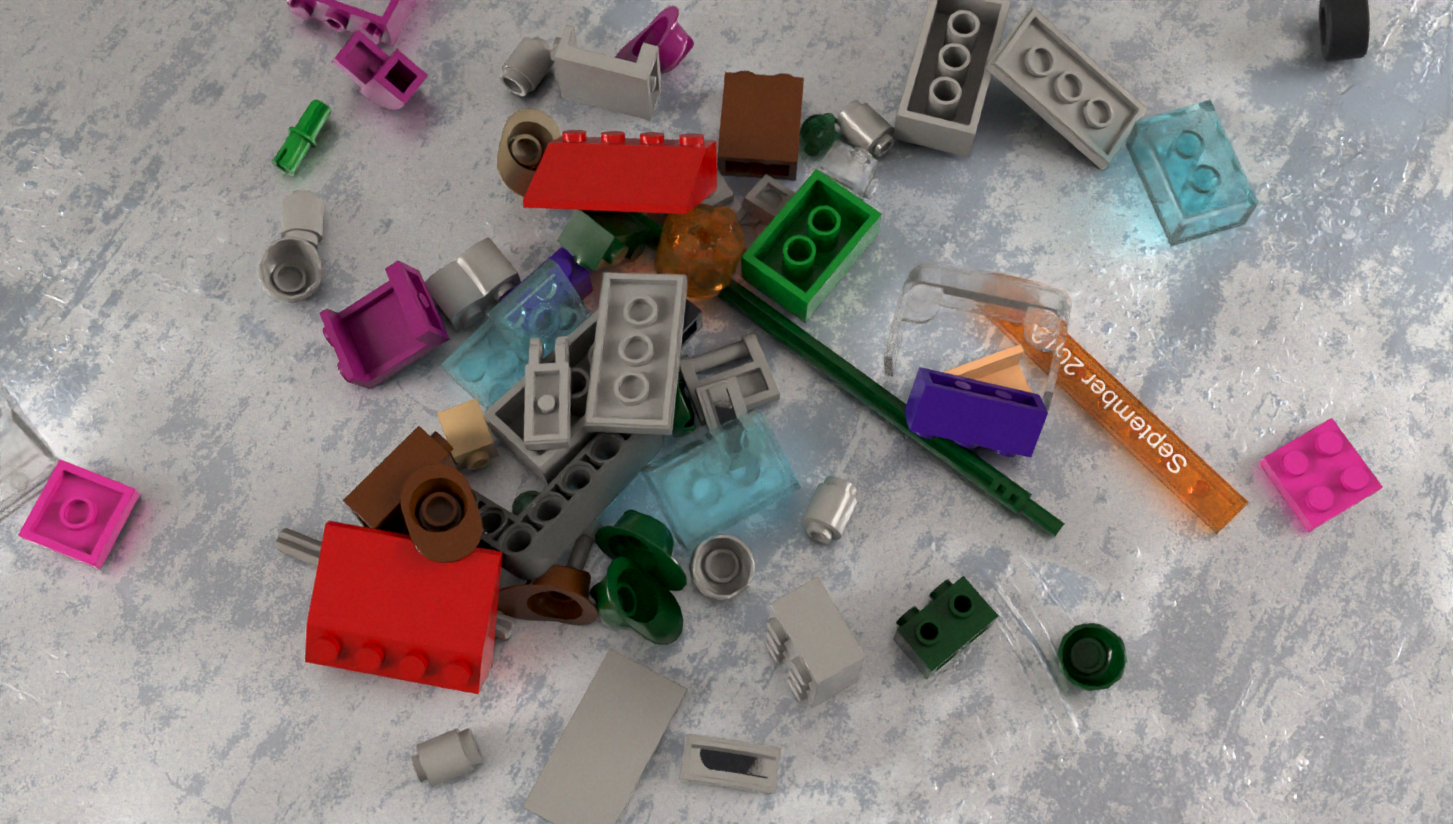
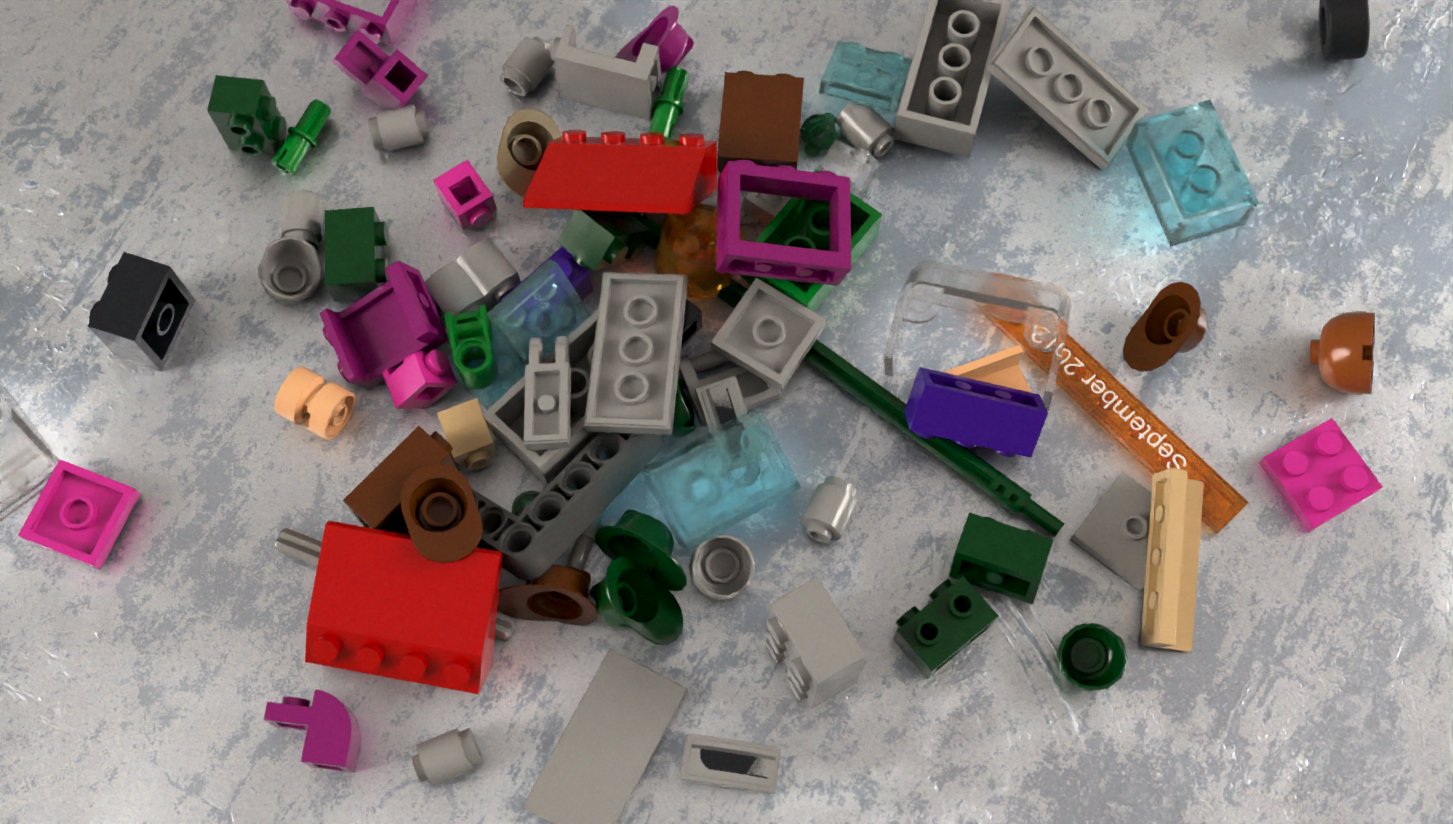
(141, 311): none -> black brick
(246, 115): none -> dark green brick
(311, 401): none -> light nougat wheel
(331, 729): none -> magenta brick
(354, 252): none -> dark green brick
(398, 128): none -> light grey brick
(420, 380): none -> dark pink brick
(466, 196): none -> dark pink brick
(472, 339): none -> green piece
(669, 104): none -> green axle
(768, 334): none -> light grey plate
(779, 260): none -> magenta window
(866, 76): none -> clear light blue plate
(1001, 557): none -> dark green brick
(1119, 529): none -> light grey plate
(1167, 327): none -> reddish brown piece
(1172, 561): none -> tan panel
(1346, 352): none -> dark orange cylinder

